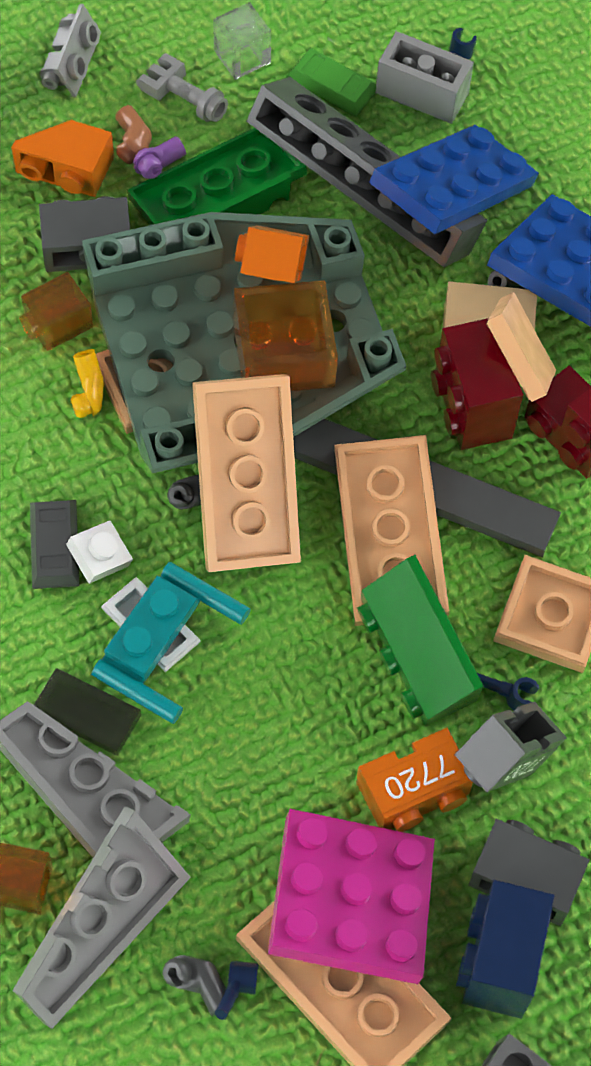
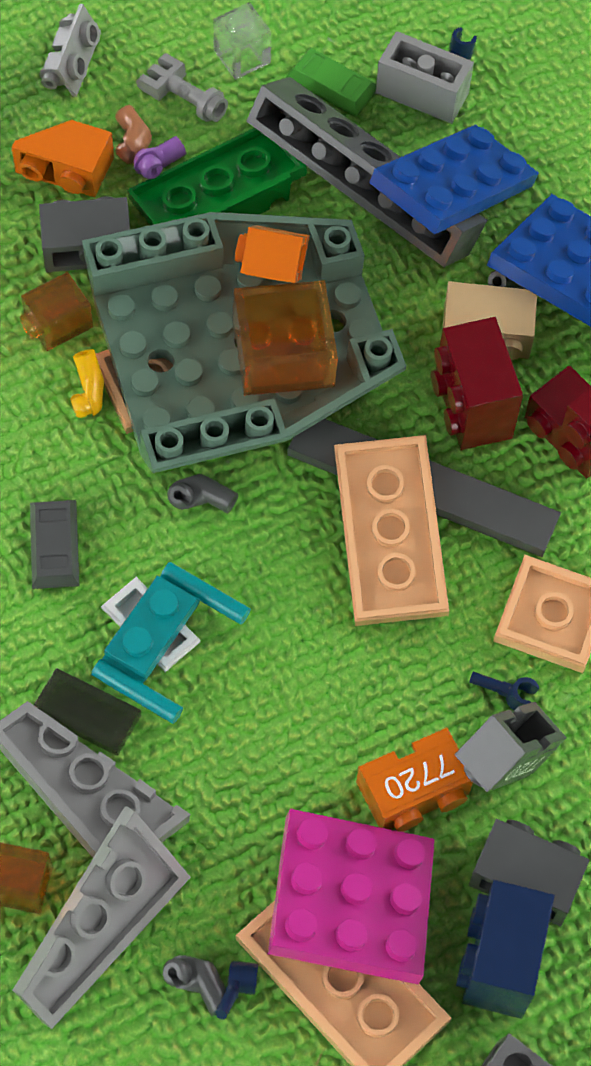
(99, 551): white plate -> none
(246, 472): light nougat plate -> none
(419, 643): green slope -> none
(521, 347): light nougat tile -> none

